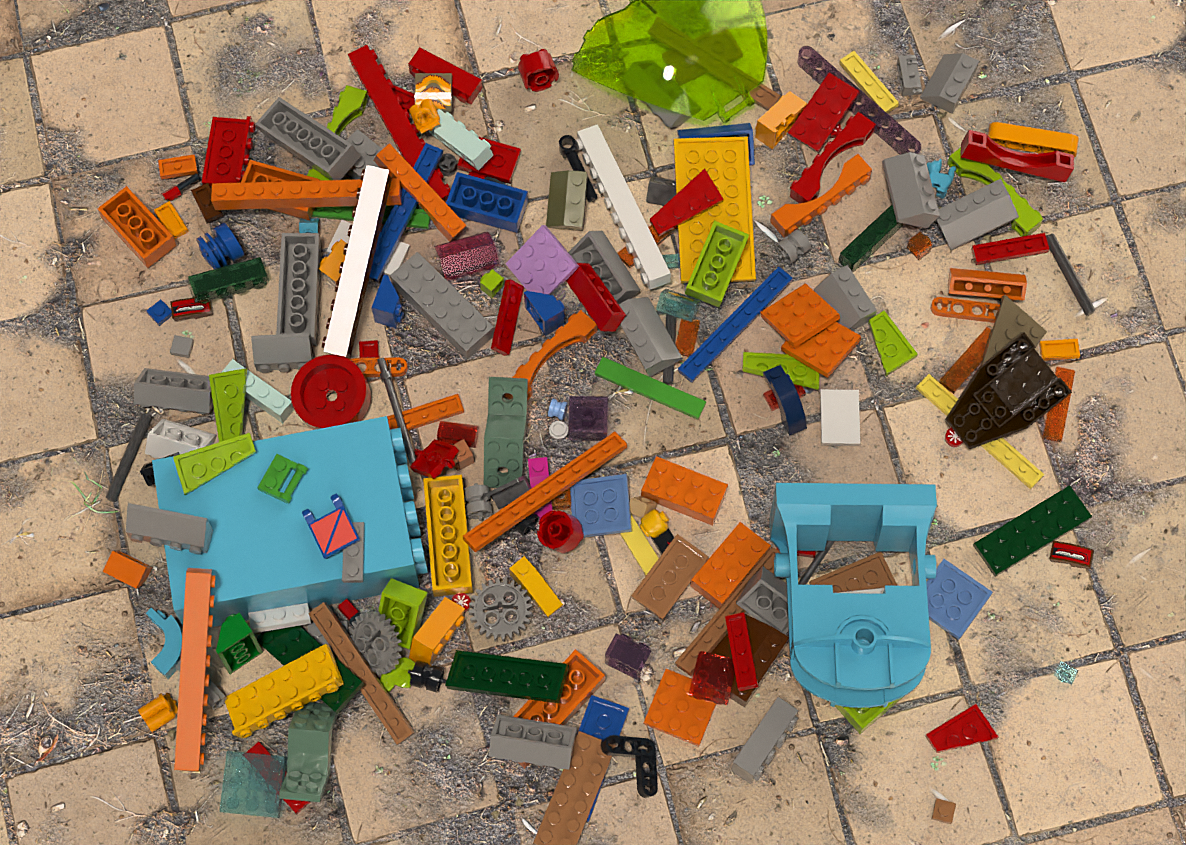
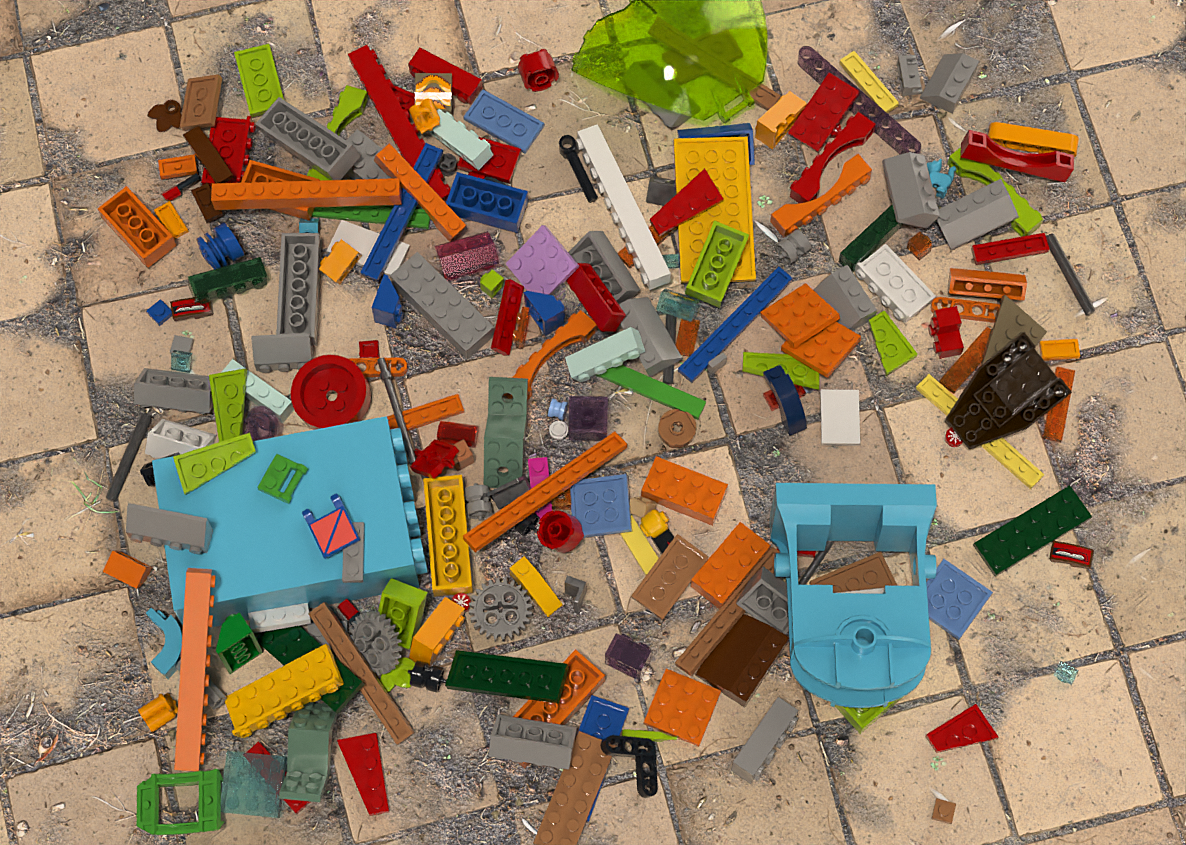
(164, 117): none -> reddish brown plate
(181, 361): none -> clear light blue plate
(201, 102): none -> medium nougat plate
(208, 155): none -> reddish brown slope
(209, 802): none -> bright green wedge
(258, 78): none -> lime plate
(261, 423): none -> piece
(358, 261): brick -> none
(365, 765): none -> red wing
(504, 121): none -> medium blue tile
(520, 334): none -> clear orange plate
(567, 200): olive slope -> none
(575, 588): none -> flat silver panel
(605, 354): none -> light aqua brick
(652, 735): none -> lime piece
(666, 427): none -> medium nougat plate
(712, 678): clear red bracket -> none
(717, 363): none -> light grey tile
(741, 651): red plate -> none
(894, 283): none -> white bracket
(946, 333): none -> red brick

